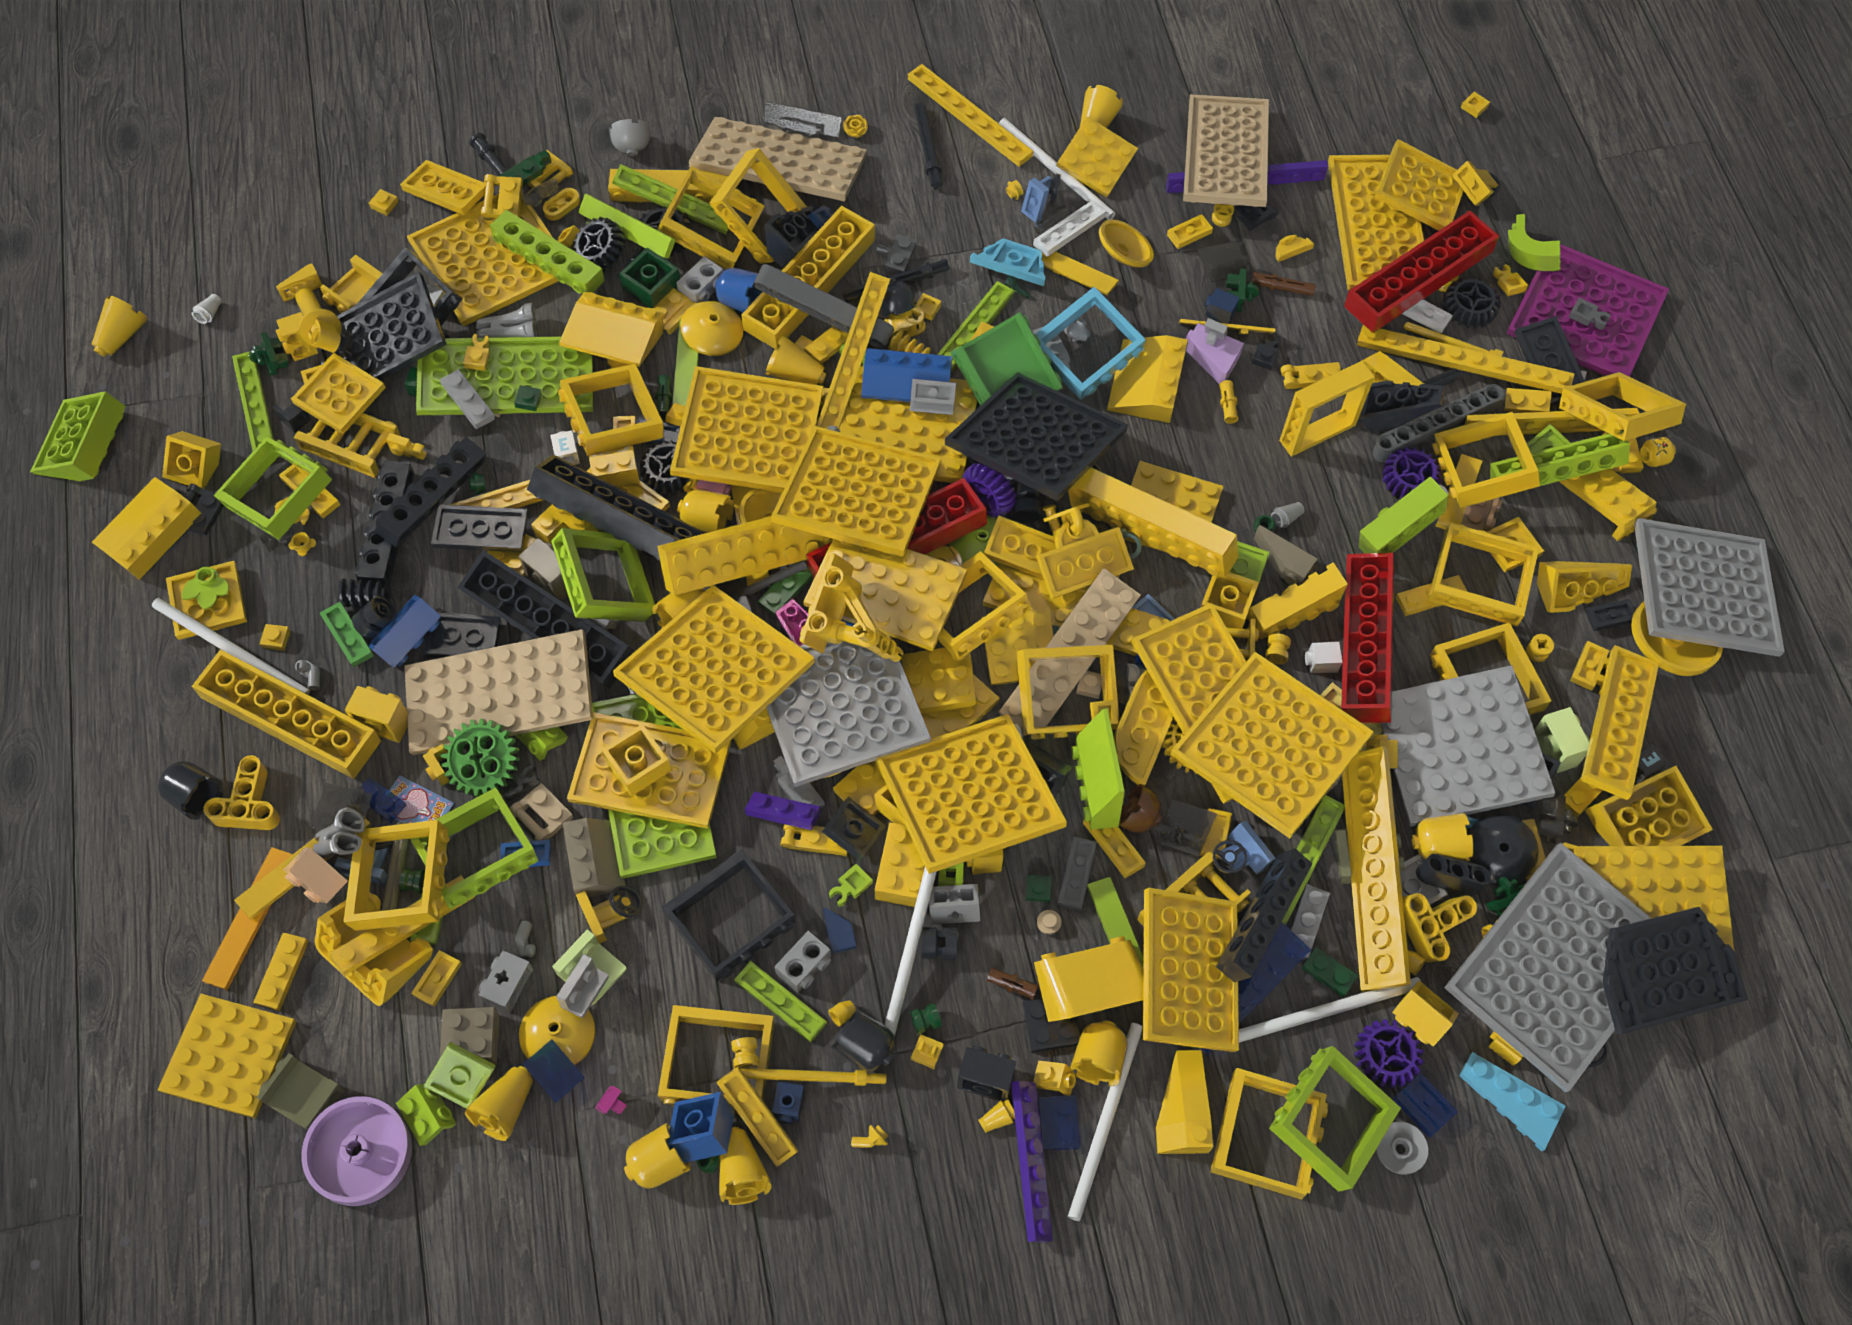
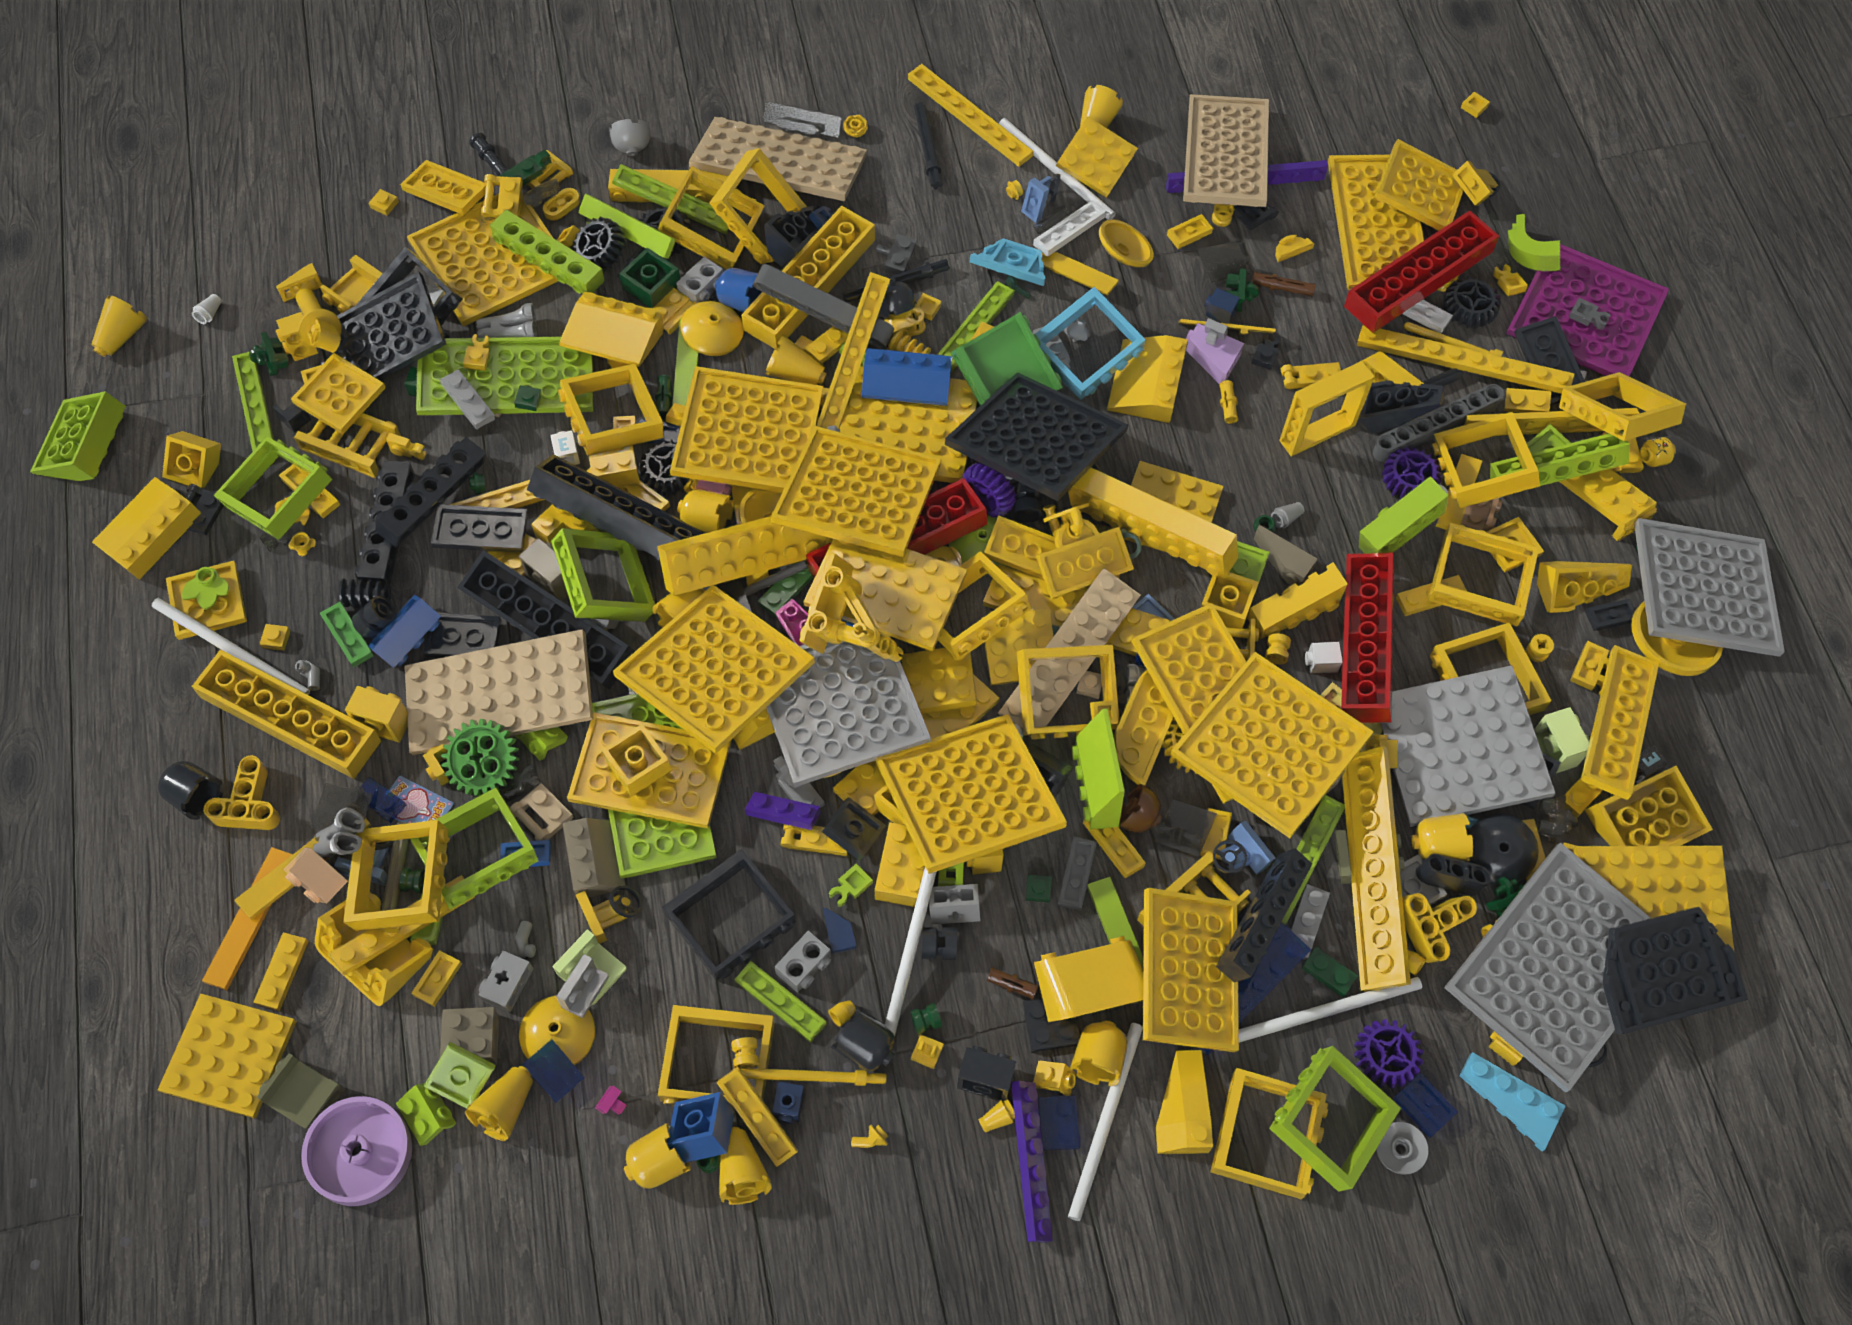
(932, 396): light grey plate -> none
(1049, 922): tan plate -> none
(1425, 1014): yellow brick -> none

